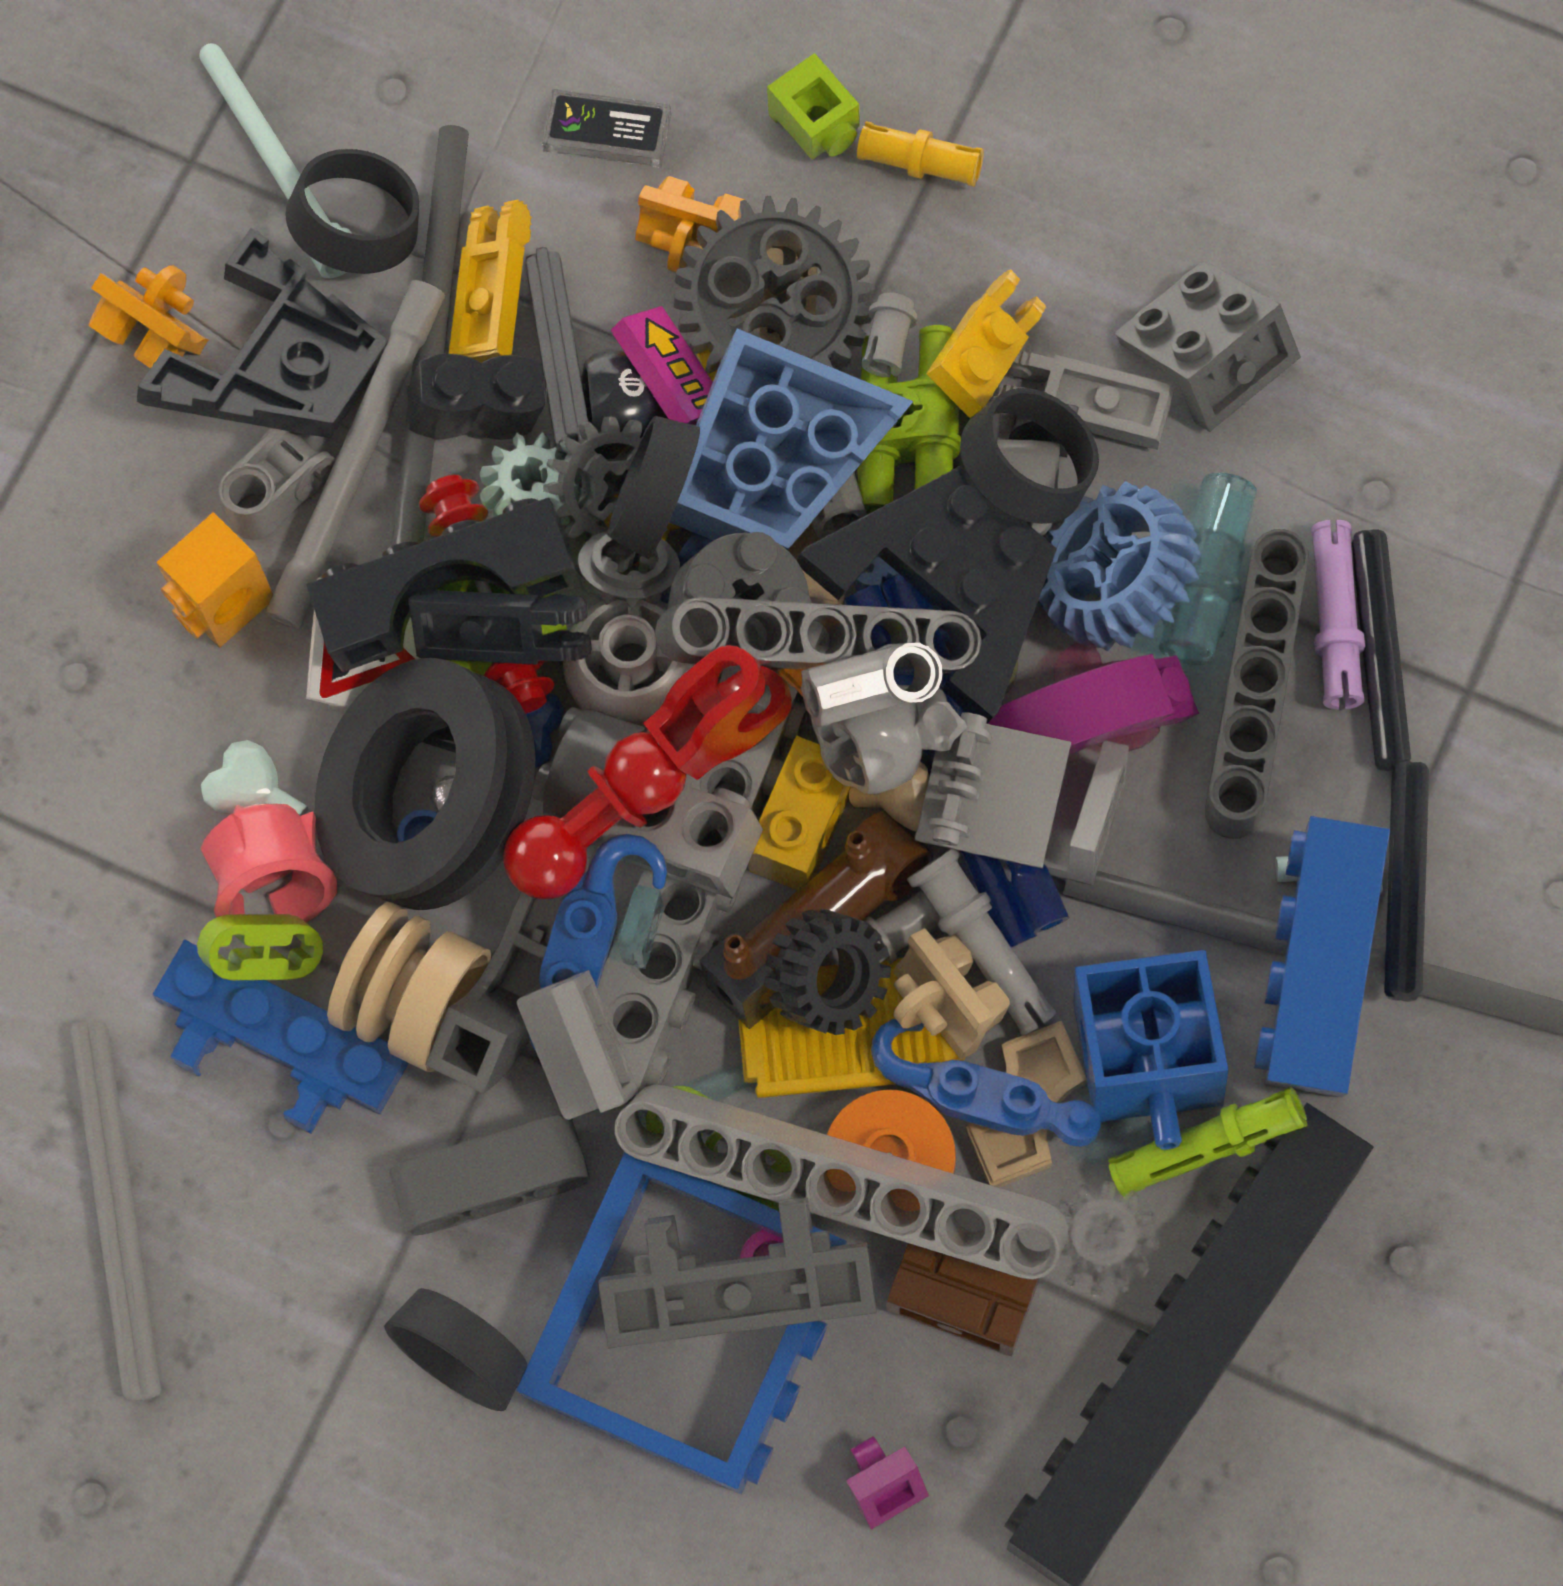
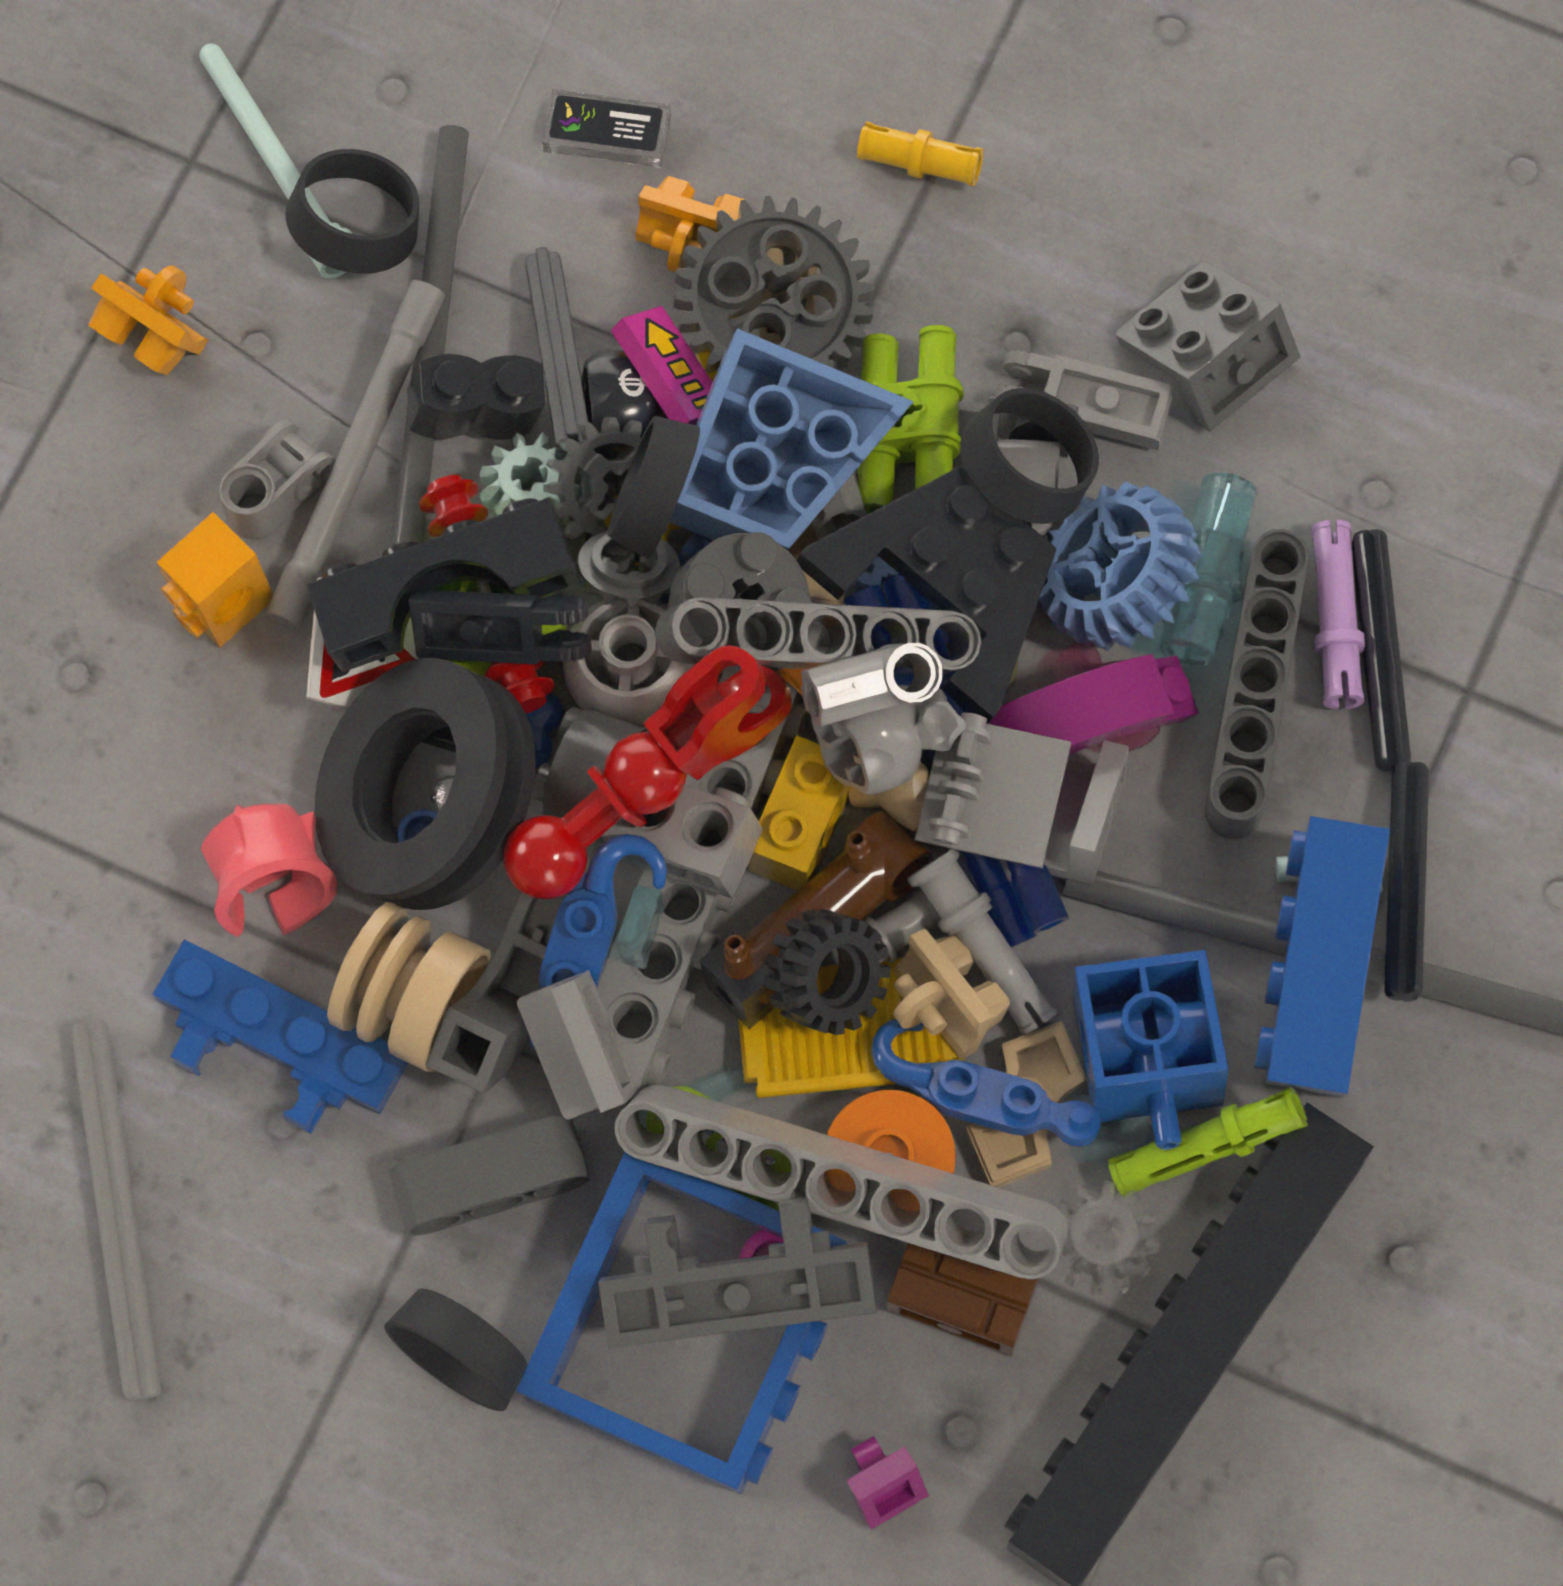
(246, 780): light aqua rock -> none
(260, 960): lime beam -> none
(296, 367): black wing -> none
(490, 281): yellow hinge -> none
(813, 92): lime brick -> none
(892, 319): light grey pin -> none
(984, 346): yellow hinge -> none

